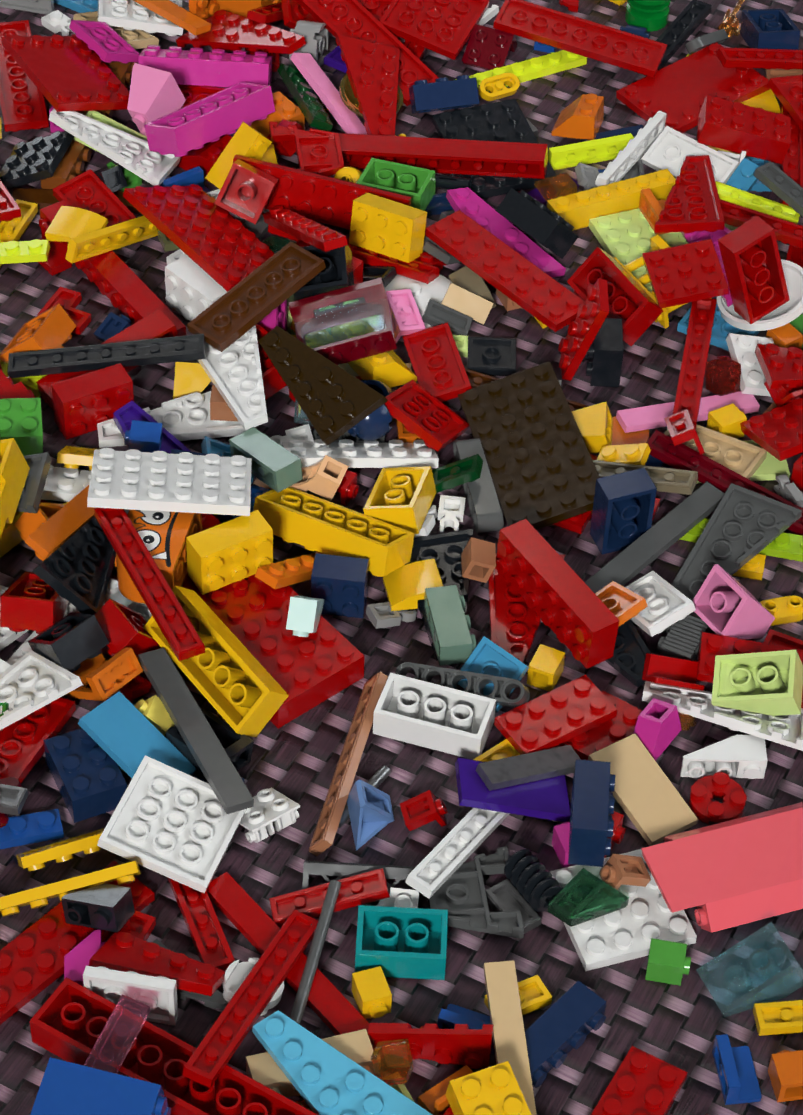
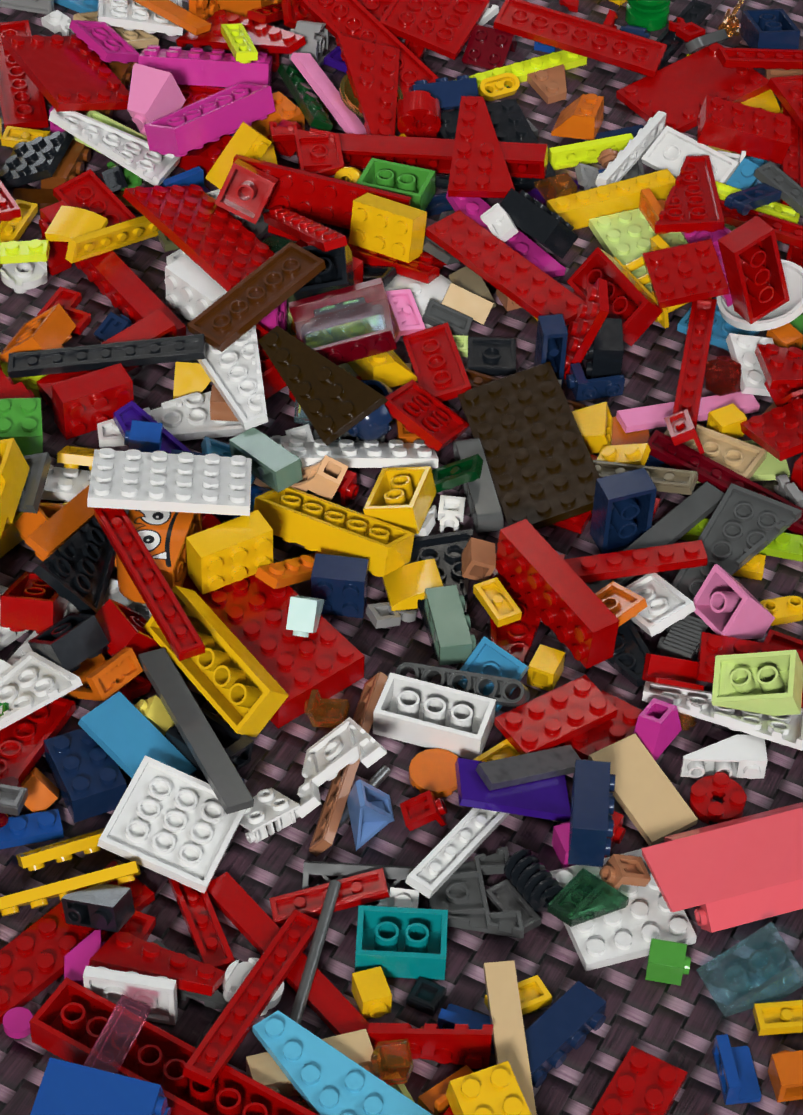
(14, 135): none -> yellow plate
(17, 1023): none -> dark pink tile
(33, 275): none -> white plate
(41, 791): none -> orange panel
(239, 42): none -> neon yellow plate
(326, 712): none -> clear orange bracket
(330, 755): none -> white wing
(419, 115): none -> red brick
(426, 996): none -> black tile
(434, 771): none -> orange tile
(477, 158): none -> red wing
(497, 602): none -> yellow plate
(499, 222): none -> white bracket
(549, 83): none -> nougat wing
(551, 343): none -> dark blue brick
(593, 388): none -> dark blue bracket
(607, 156): none -> nougat plate
(610, 19): none -> red tile
(639, 561): none -> red plate
(684, 30): none -> red plate
(752, 198): none -> dark blue plate

